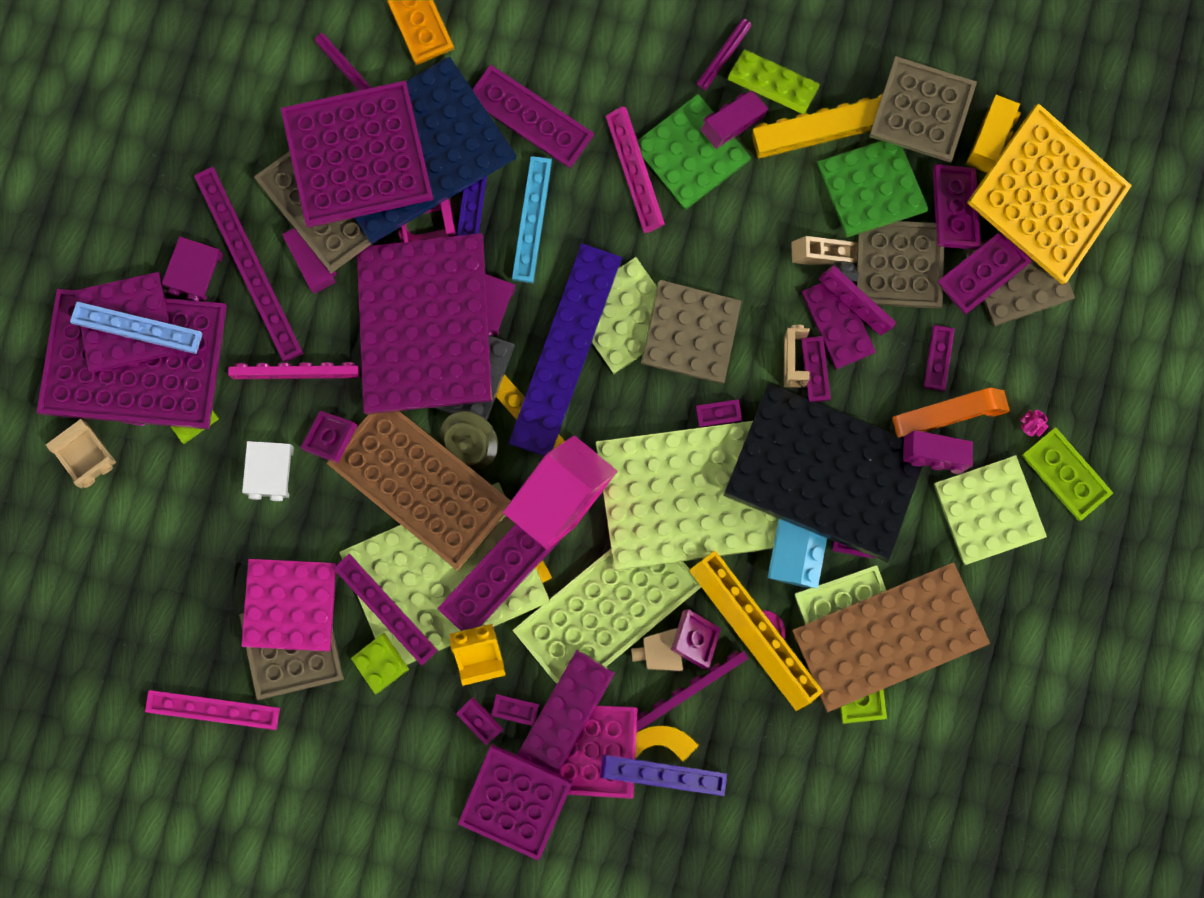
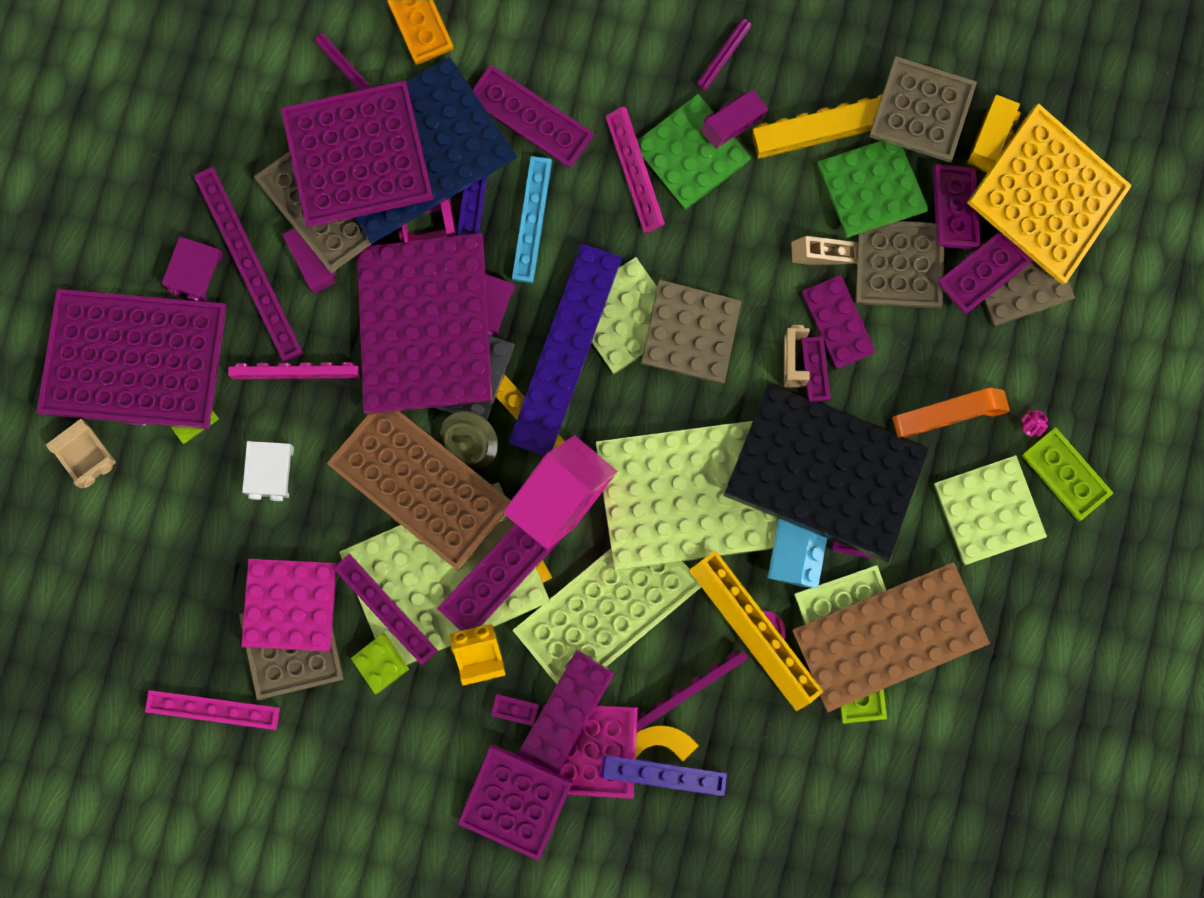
(134, 296): magenta plate -> none
(136, 327): light blue plate -> none
(328, 436): magenta plate -> none
(479, 721): magenta plate -> none
(658, 652): tan torso -> none
(695, 639): magenta plate -> none
(718, 413): magenta plate -> none
(774, 81): lime plate -> none
(848, 269): dark grey plate -> none
(857, 300): magenta plate -> none
(938, 452): magenta brick -> none
(939, 358): magenta tile -> none

